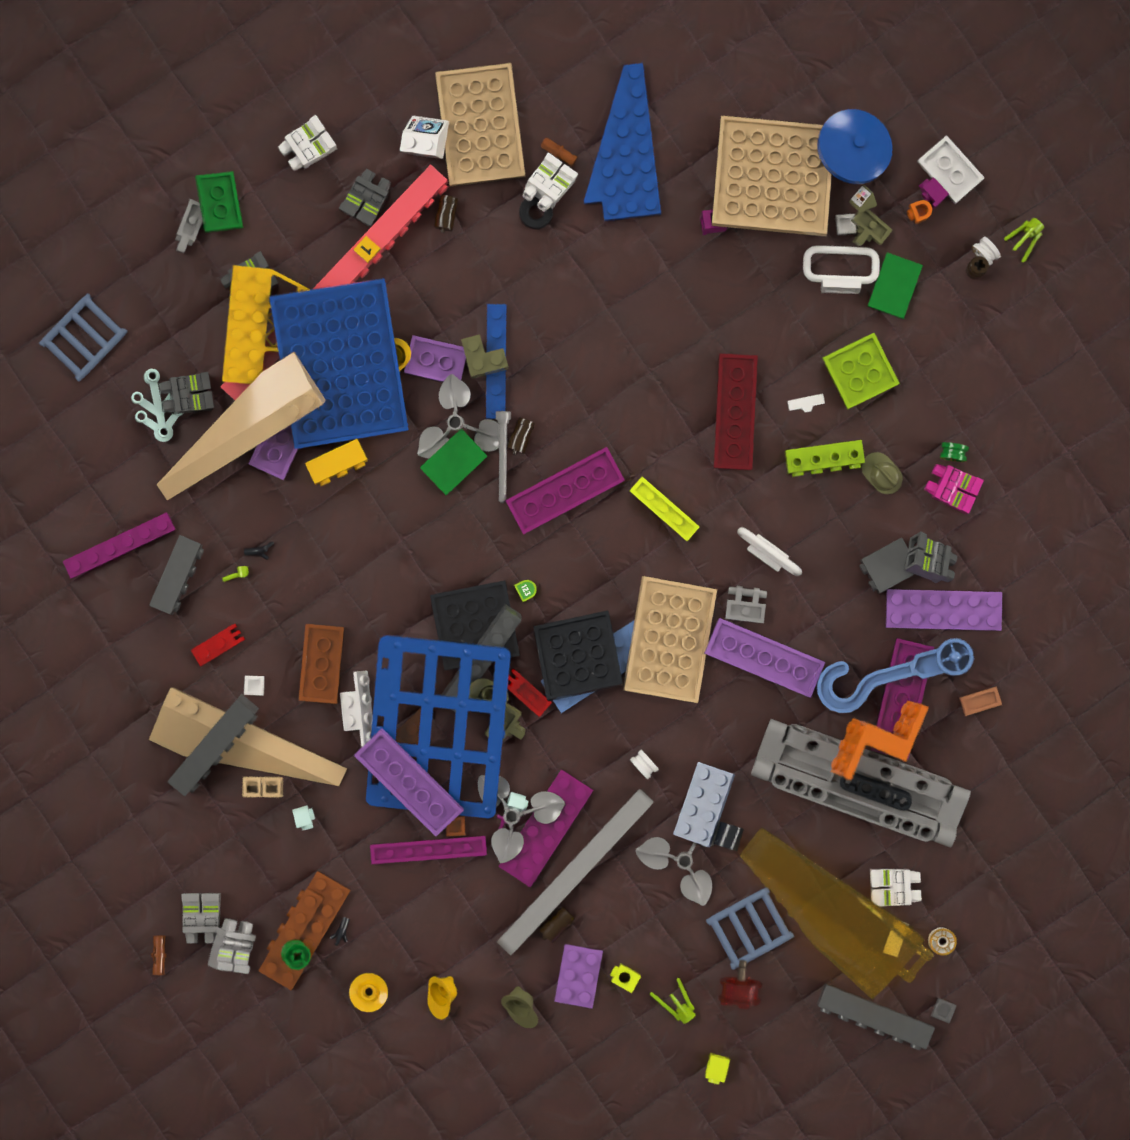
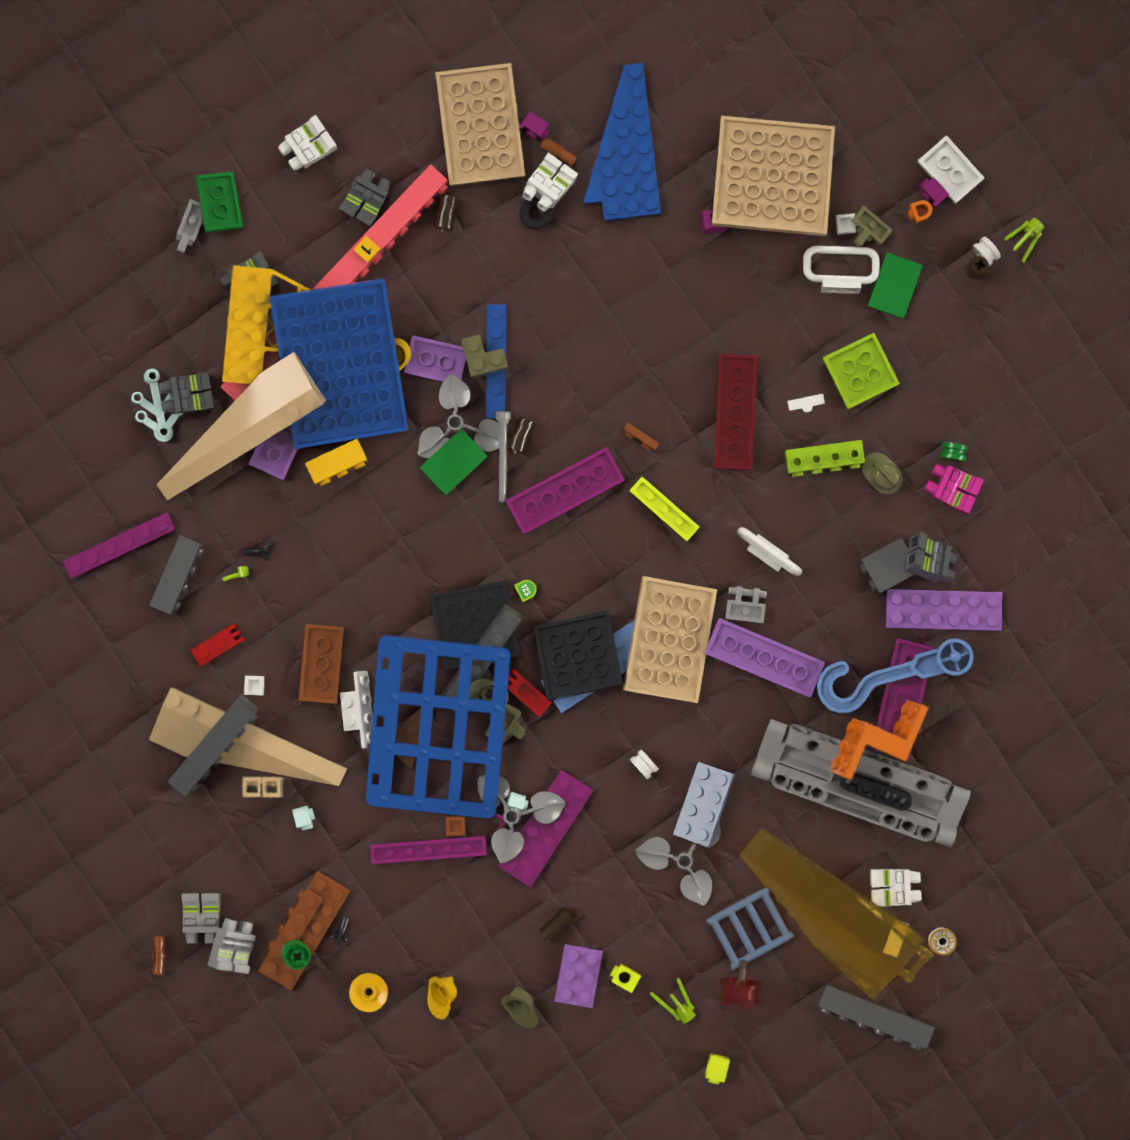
(60, 328): sand blue bar -> none
(408, 782): medium lavender plate -> none
(425, 137): white slope -> none
(535, 126): none -> magenta brick
(575, 872): light grey beam -> none
(646, 441): none -> dark orange plate
(728, 836): black piece -> none
(854, 146): blue dish -> none
(863, 199): slope -> none
(943, 1010): flat silver tile -> none
(980, 701): nougat tile -> none

